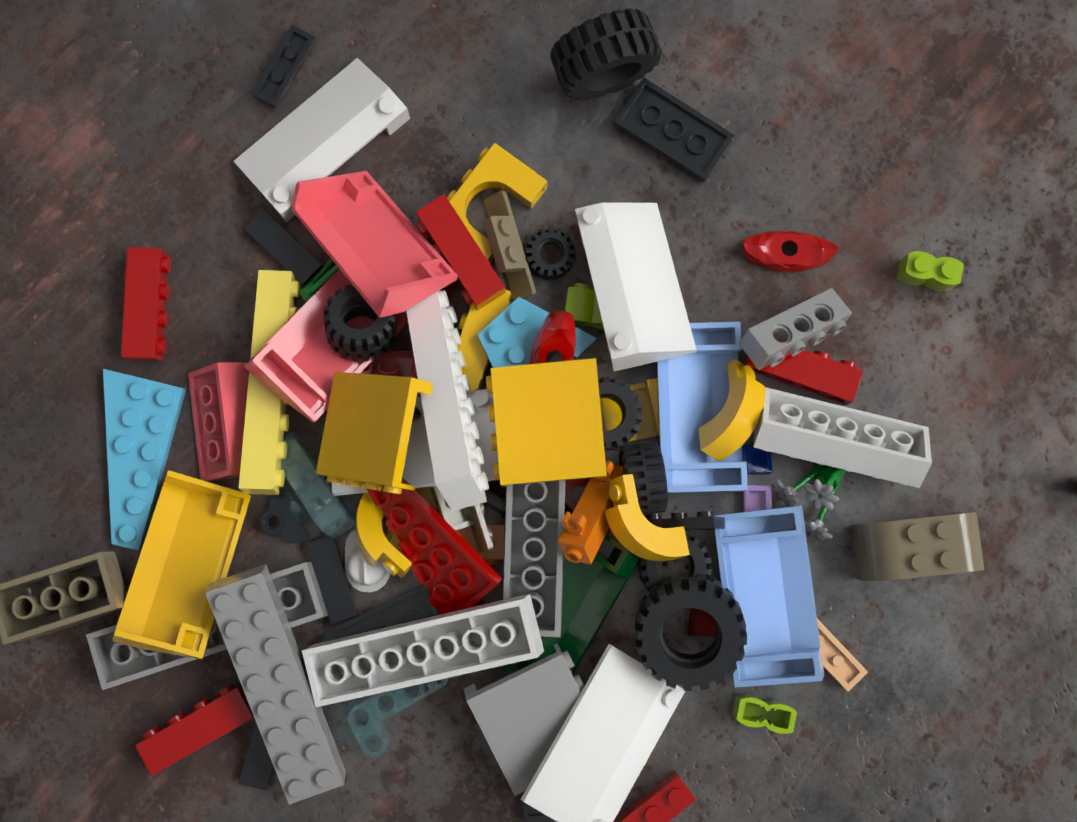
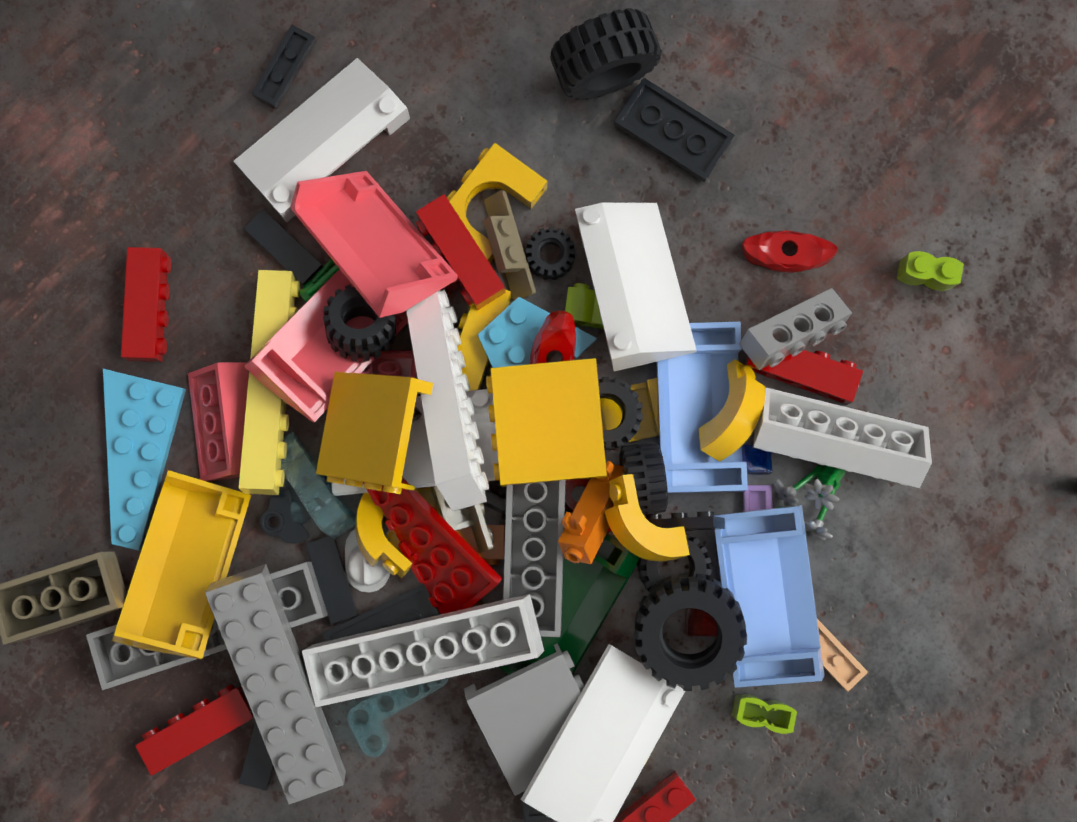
(918, 547): dark tan brick -> none

